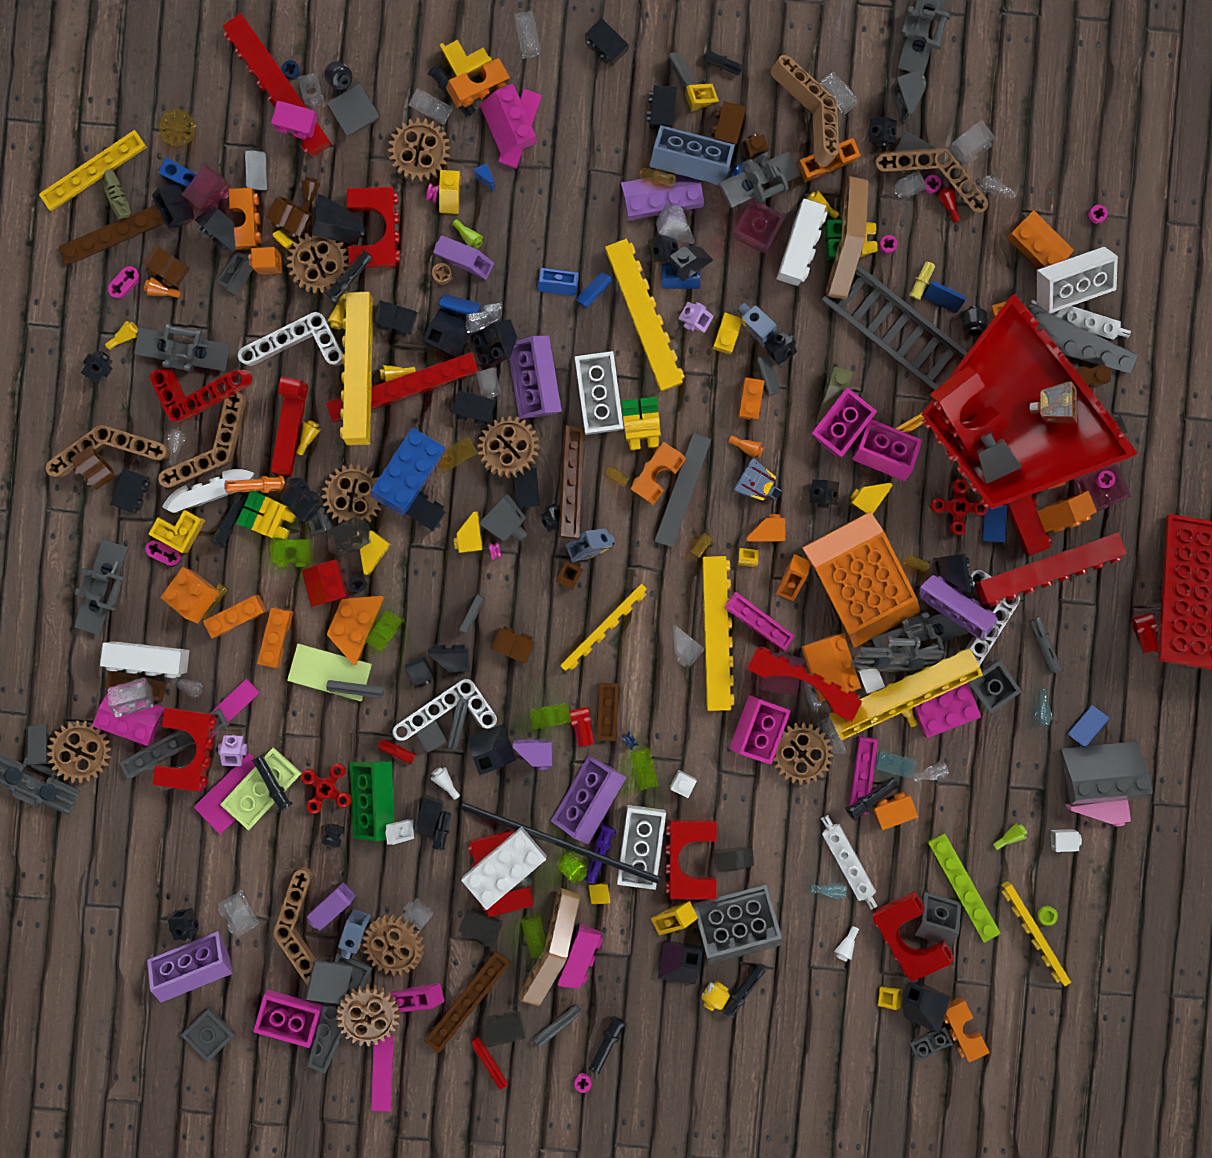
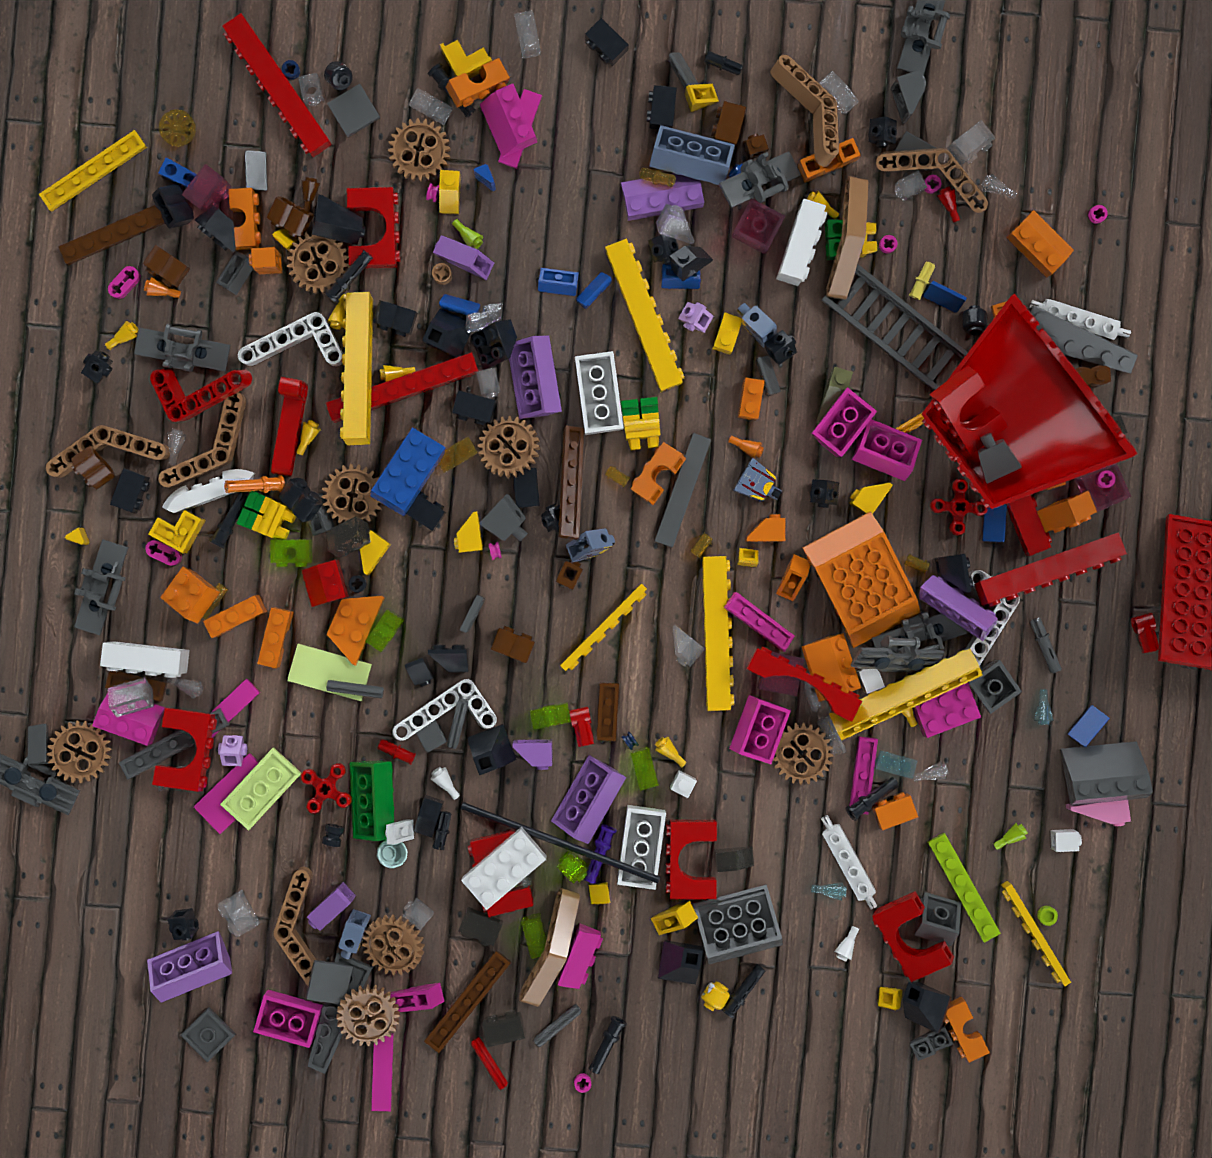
(78, 536): none -> yellow slope
(115, 194): olive hinge -> none
(276, 791): black pin -> none
(294, 120): dark pink brick -> none
(392, 855): none -> light aqua hair
(666, 748): none -> yellow cone
(1057, 404): torso -> none
(1077, 279): white brick -> none

